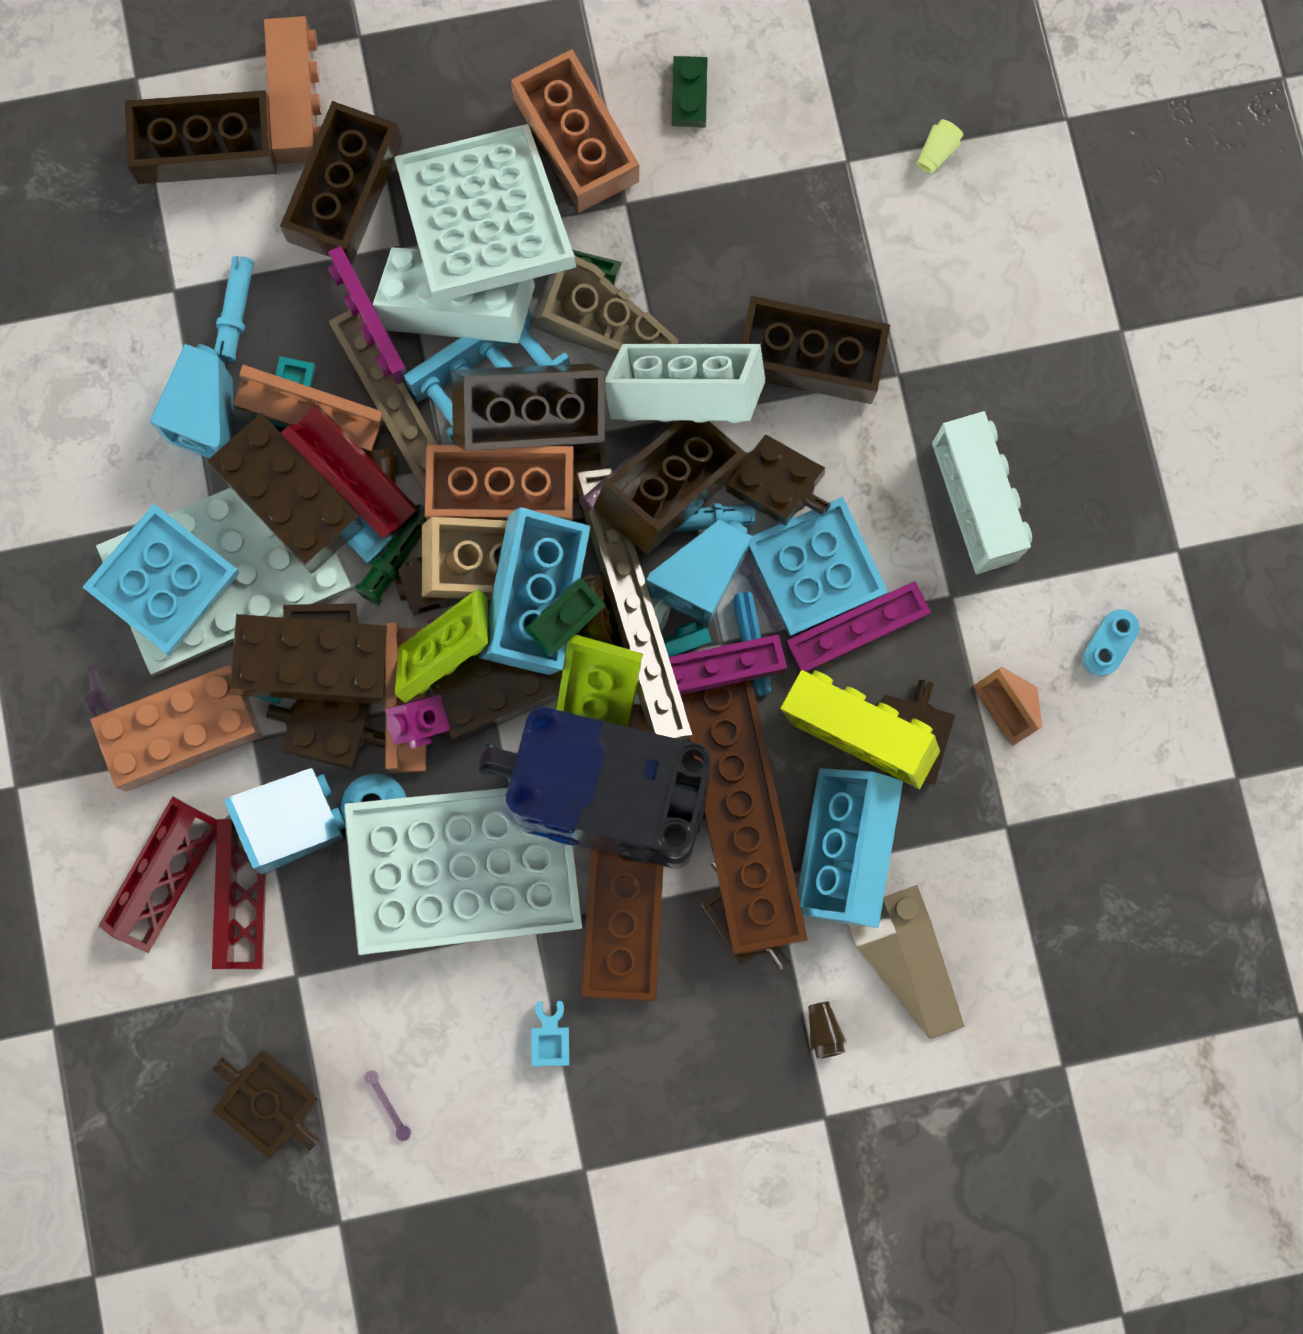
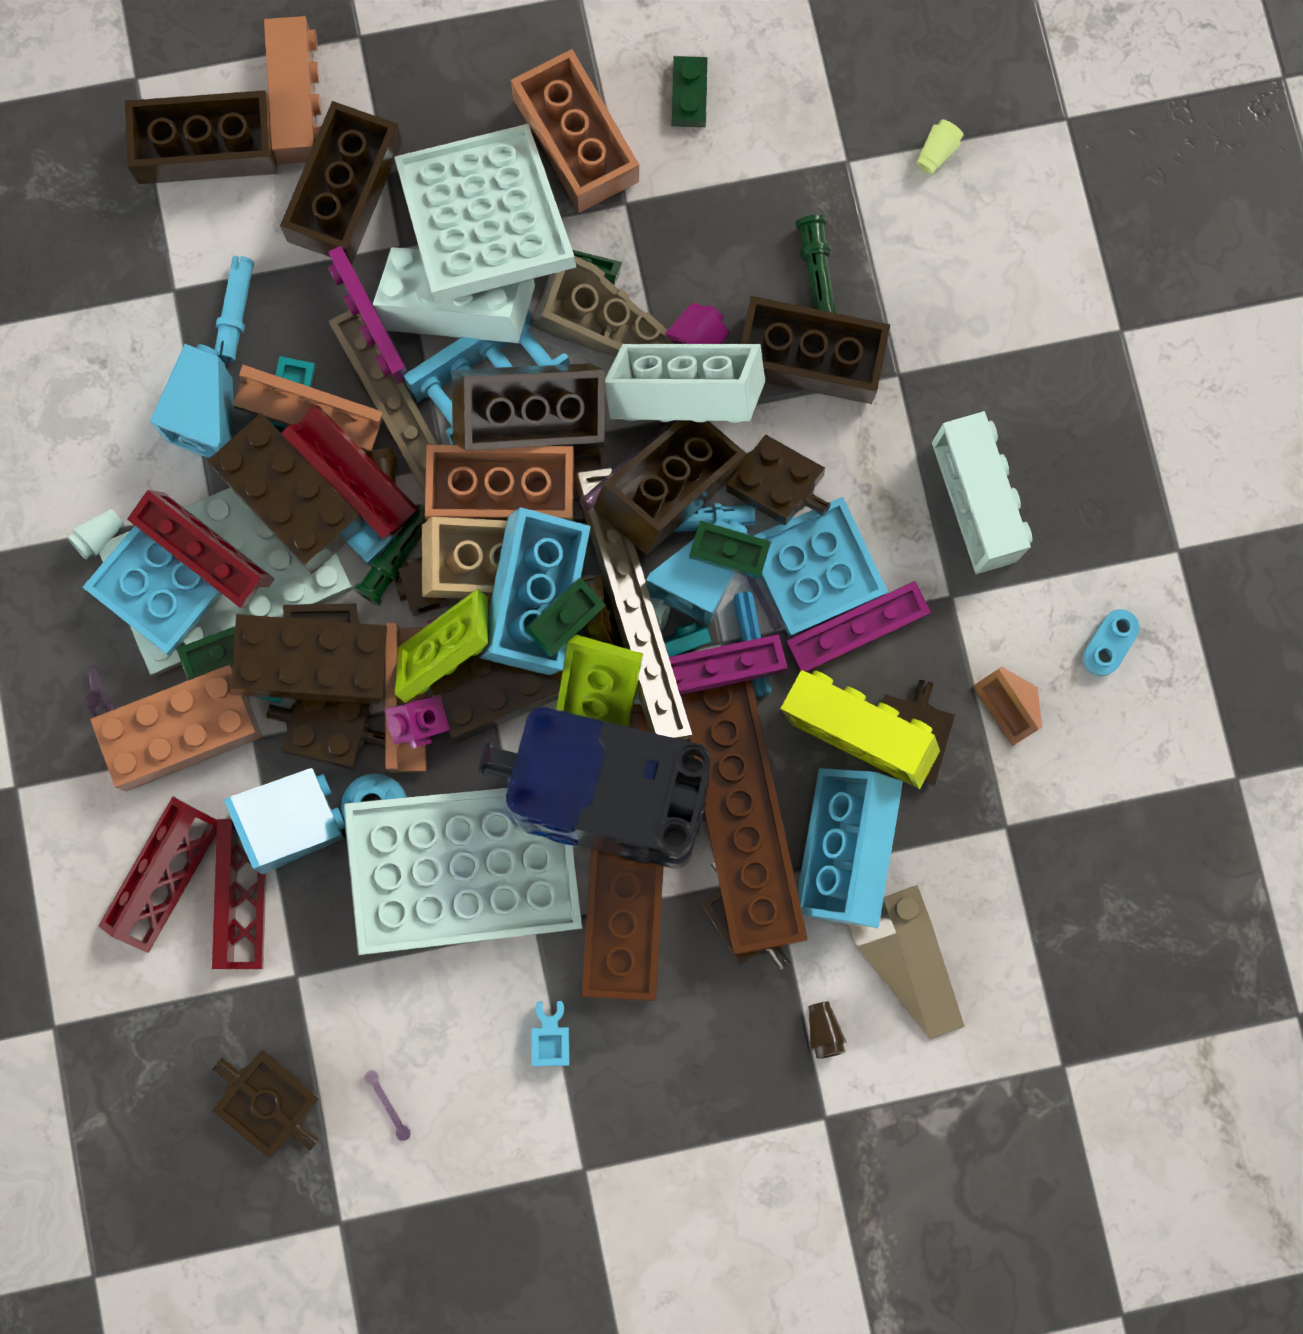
(95, 533): none -> light aqua cone
(199, 547): none -> dark red fence
(207, 653): none -> dark green plate
(698, 326): none -> magenta brick
(729, 549): none -> dark green plate
(815, 252): none -> dark green pin

